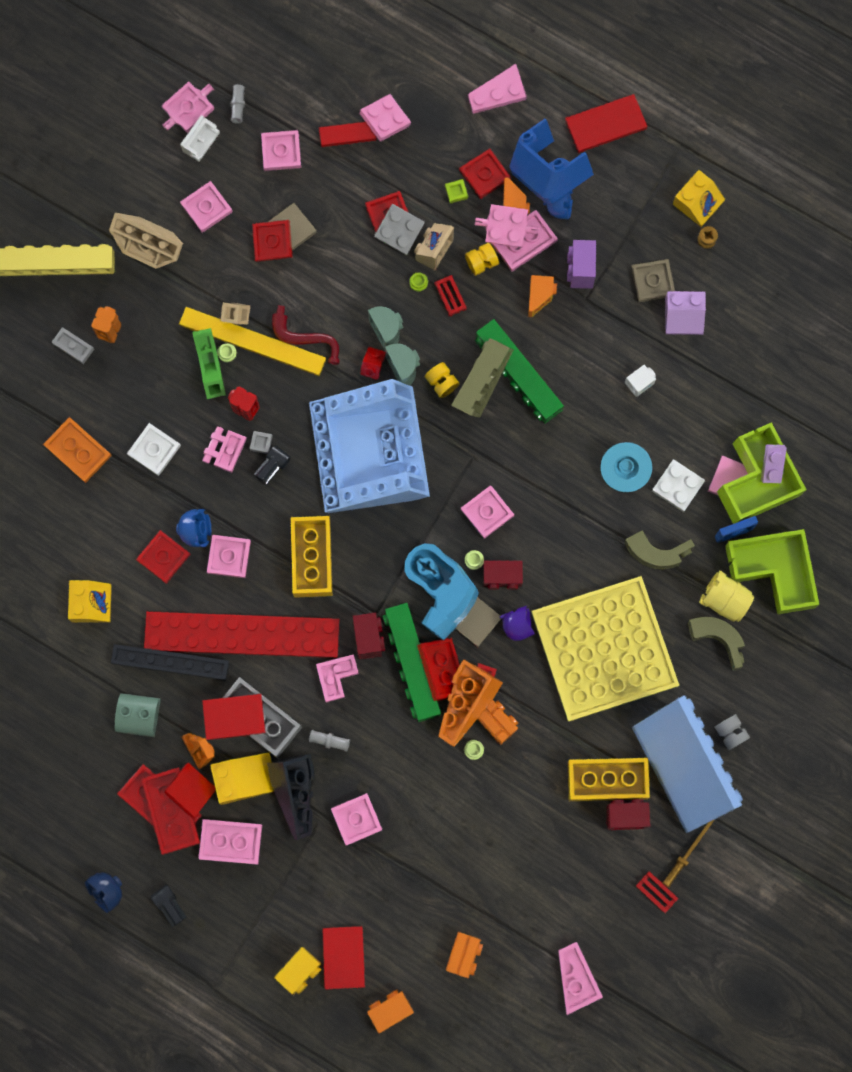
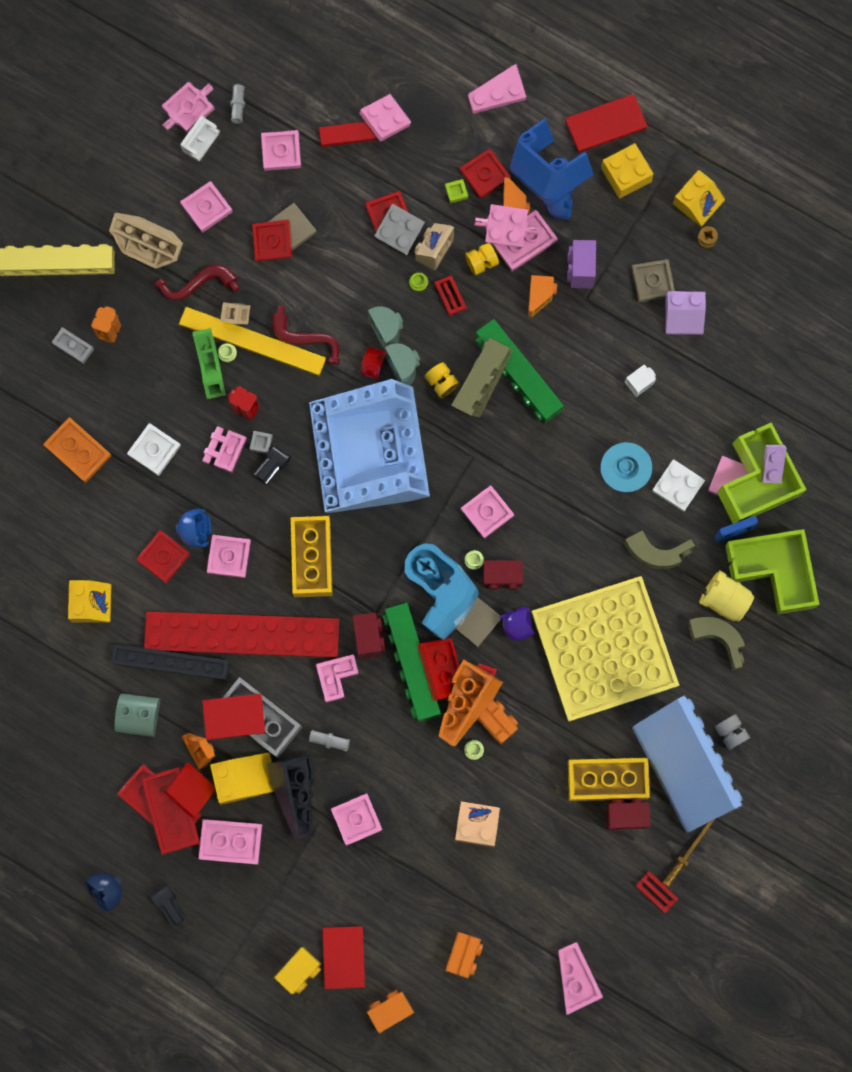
(213, 271): none -> dark red animal
(477, 824): none -> light nougat slope
(627, 171): none -> yellow brick

